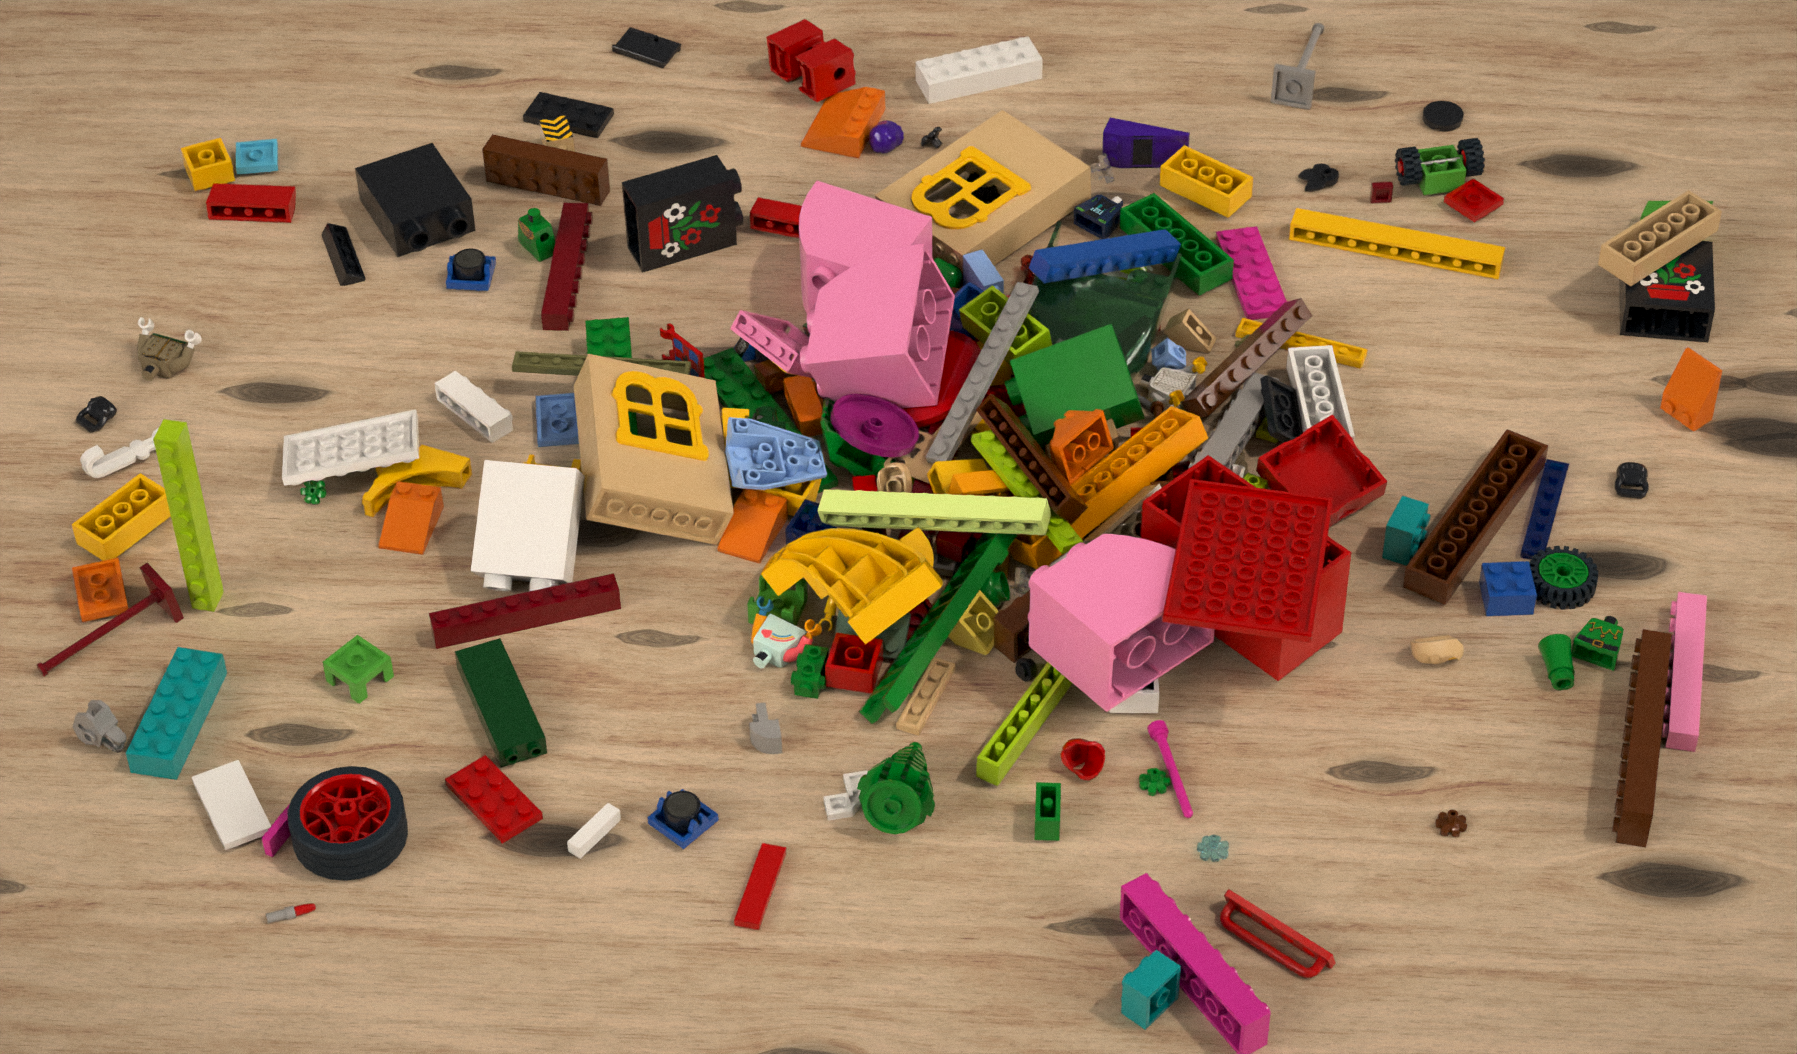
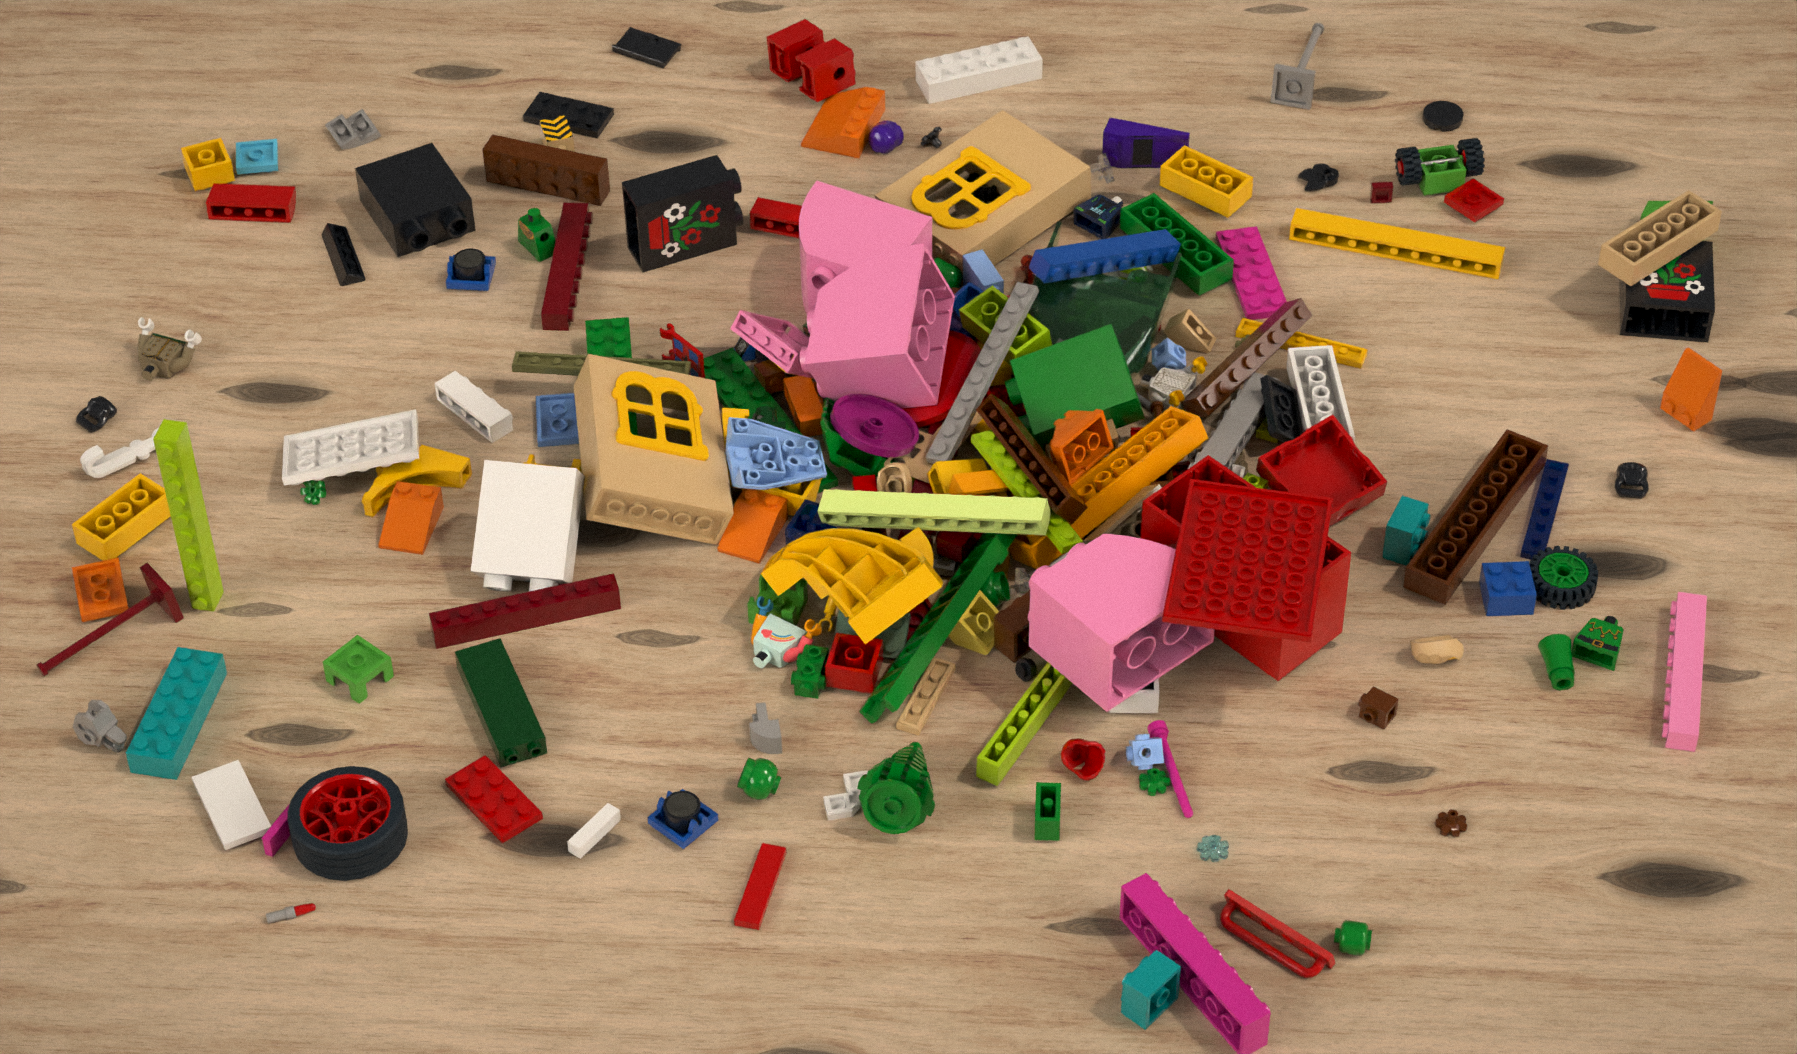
(353, 131): none -> light grey slope
(759, 778): none -> green piece
(1153, 753): none -> light blue brick
(1353, 937): none -> green head
(1378, 707): none -> reddish brown brick
(1642, 738): reddish brown brick -> none

